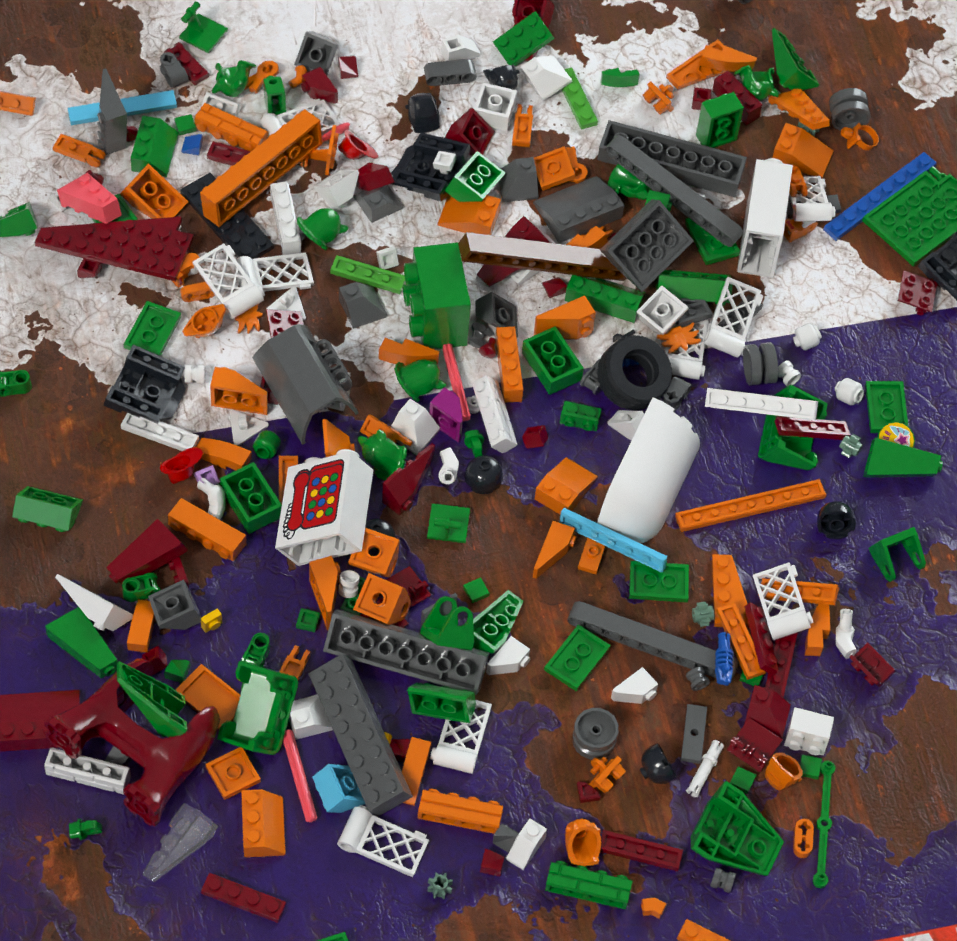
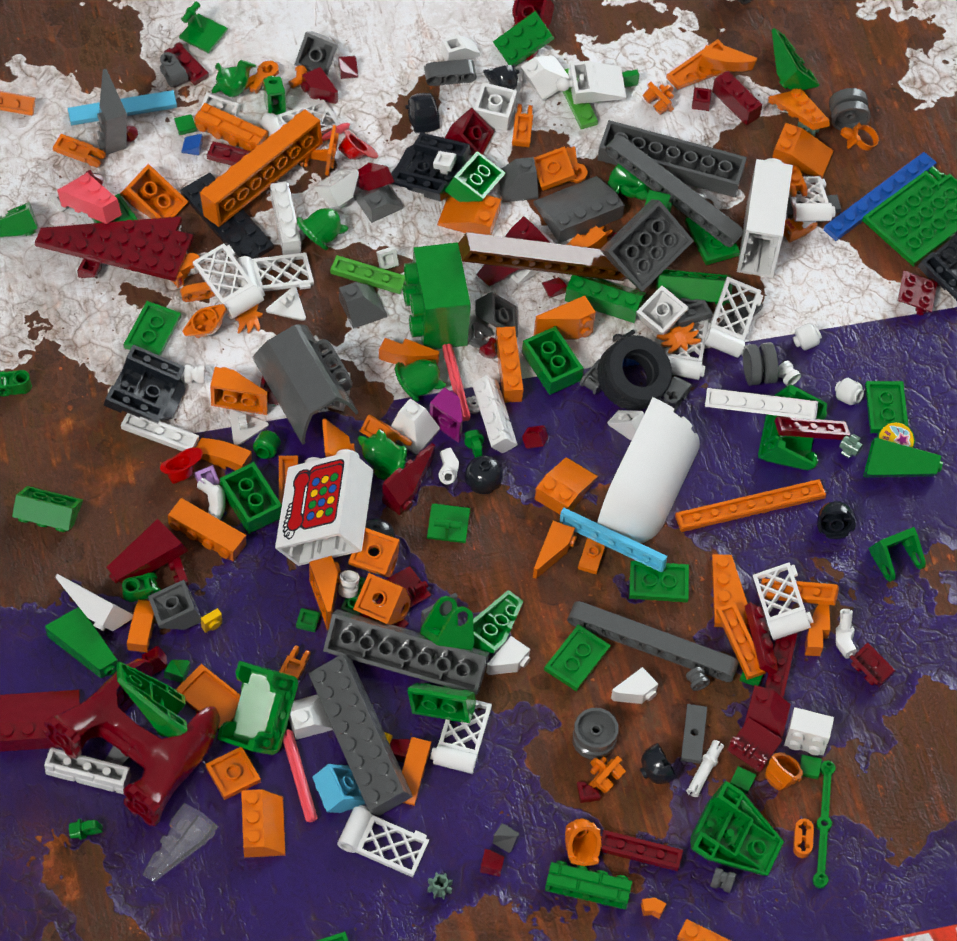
(154, 145): green slope -> none
(243, 897): dark red plate -> none
(255, 654): green piece -> none
(281, 320): hinge -> none
(460, 811): orange brick -> none
(476, 590): green tile -> none
(527, 844): white slope -> none
(580, 416): green bracket -> none
(595, 84): none -> white slope
(703, 614): sand green gear -> none
(719, 120): green brick -> none
(724, 660): blue hinge -> none
(758, 83): green hair -> none

